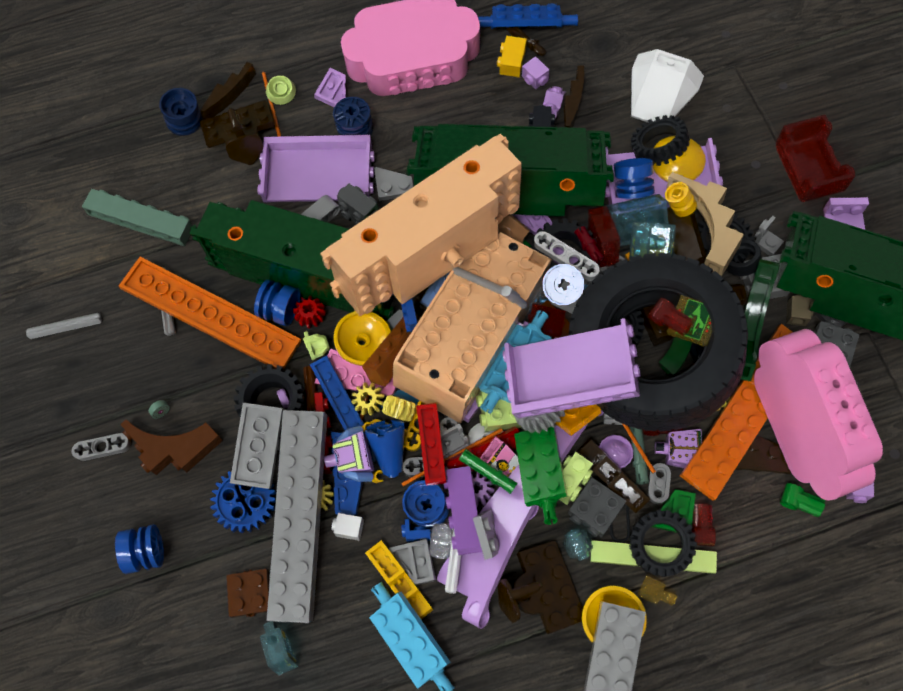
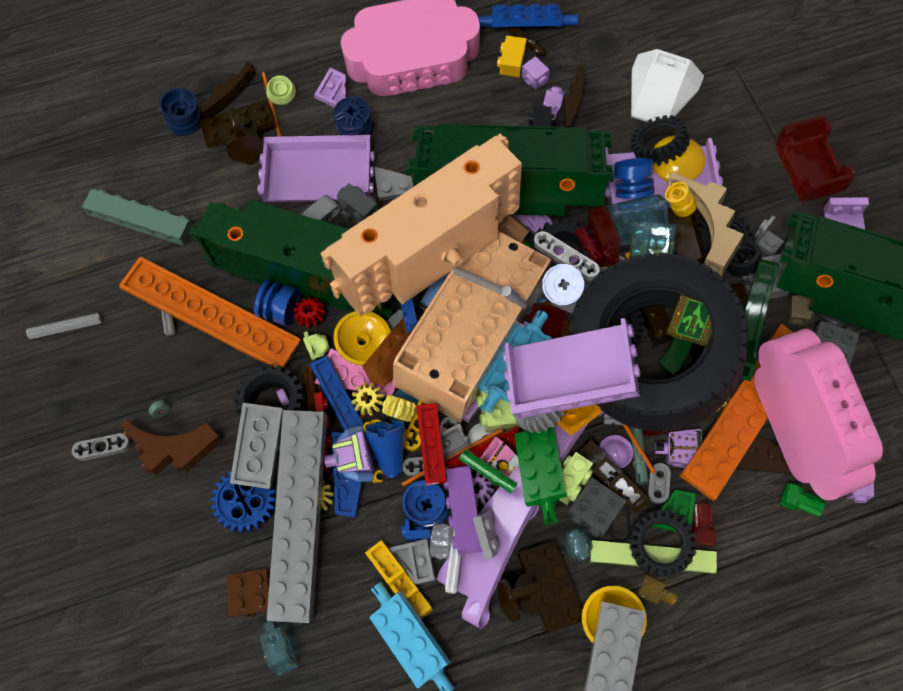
(139, 549): blue wheel -> none
(348, 526): white brick -> none
(666, 314): clear red piece -> none

